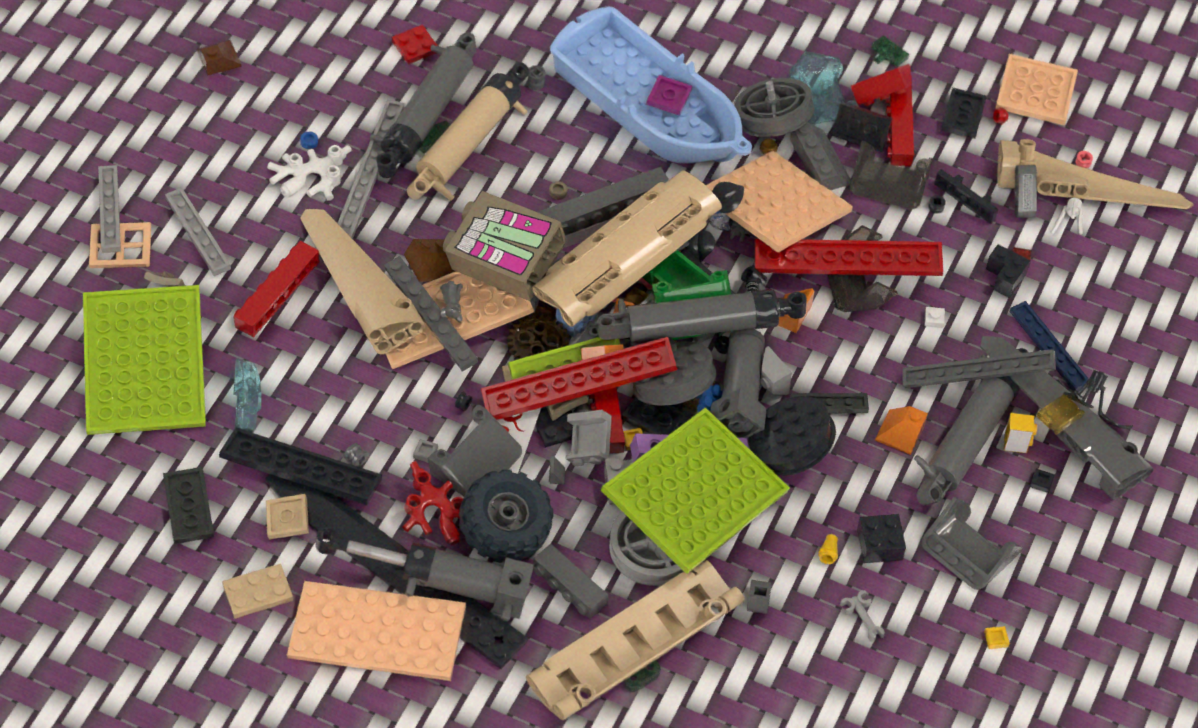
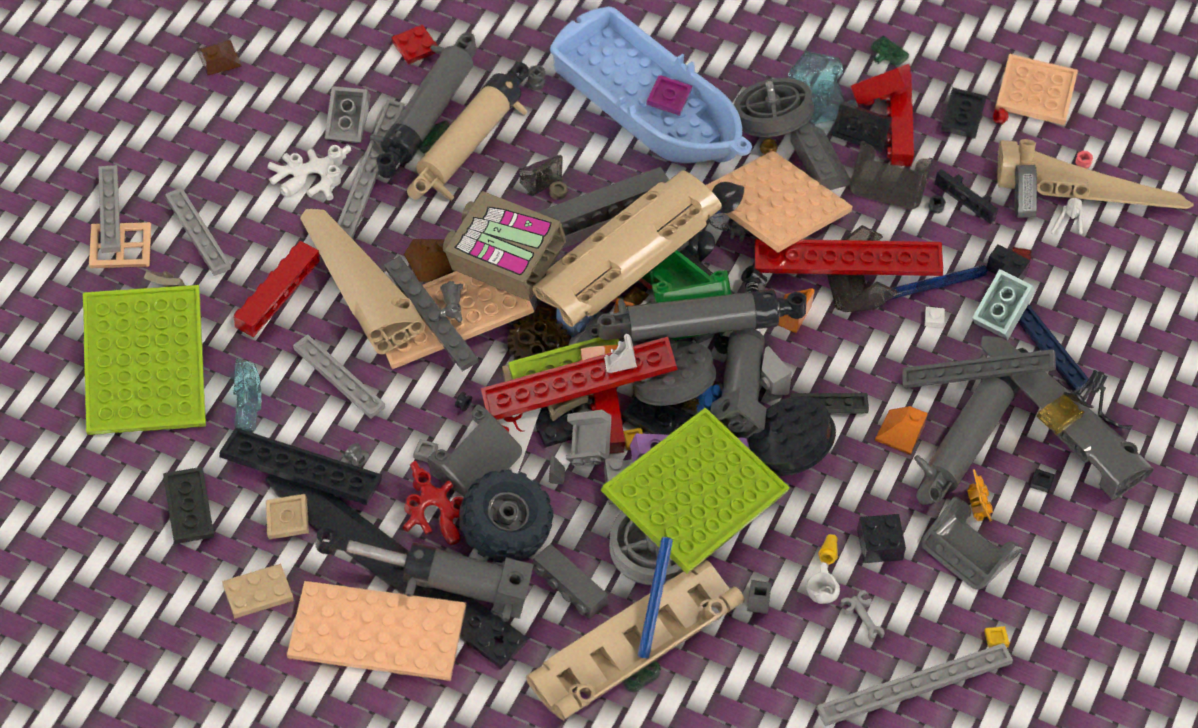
(309, 140): blue tile -> none
(339, 376): none -> light grey plate
(347, 114): none -> light grey slope
(541, 174): none -> clear smoke slope
(622, 357): none -> white slope
(655, 597): none -> blue axle
(823, 586): none -> white hair
(914, 684): none -> light grey plate
(940, 281): none -> clear blue axle
(978, 498): none -> light orange hinge
(1003, 304): none -> light aqua brick
(1019, 433): brick -> none

